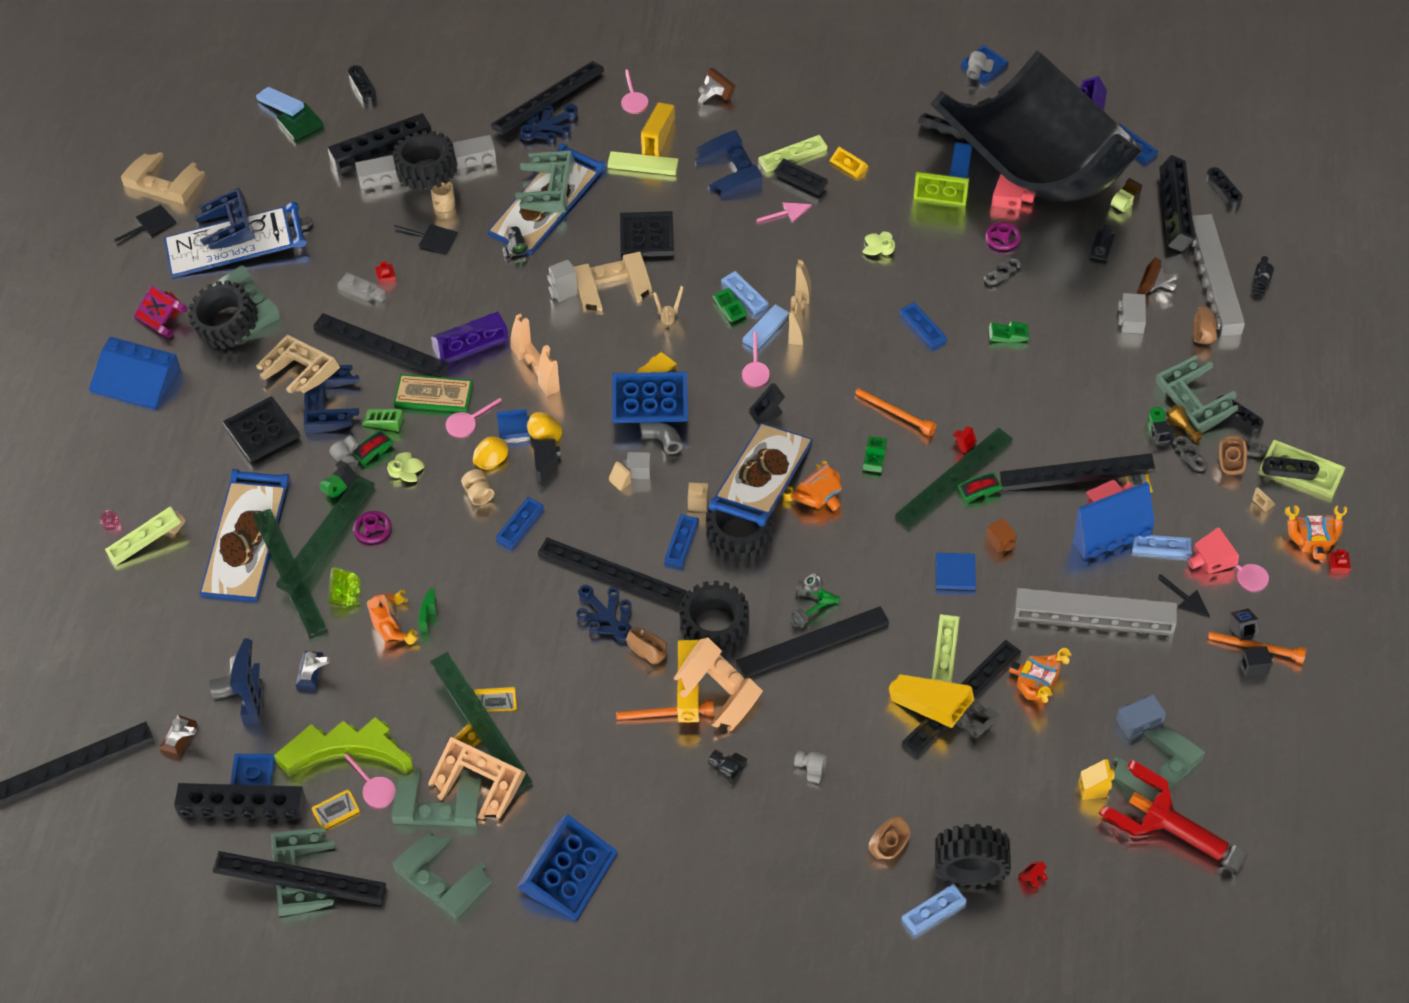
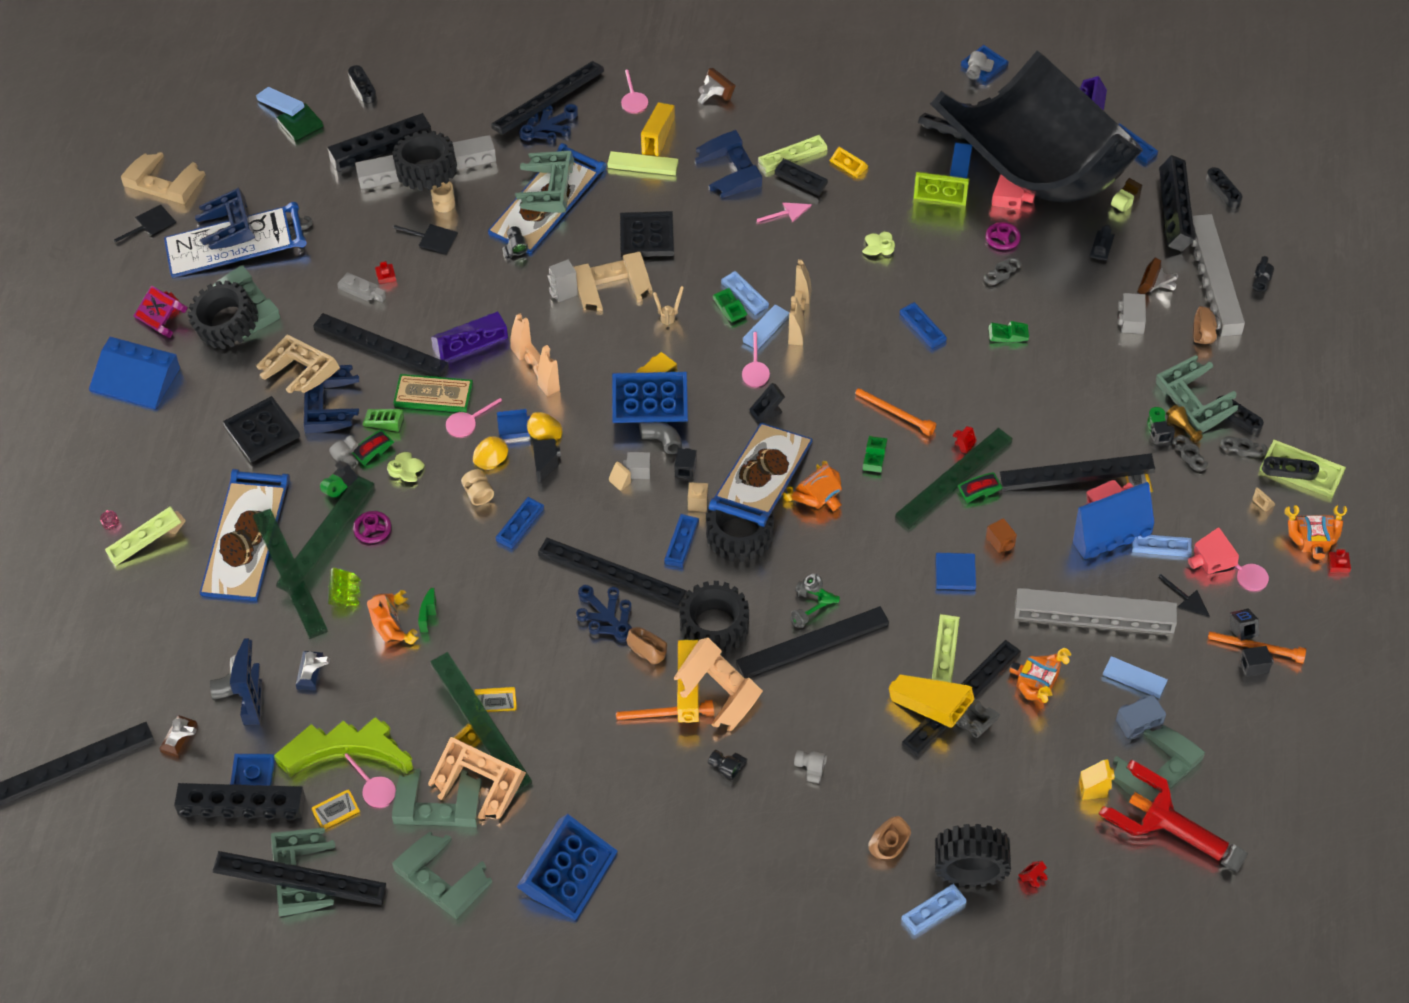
(685, 463): none -> black brick
(1135, 677): none -> light blue tile
(1233, 455): medium nougat piece -> none

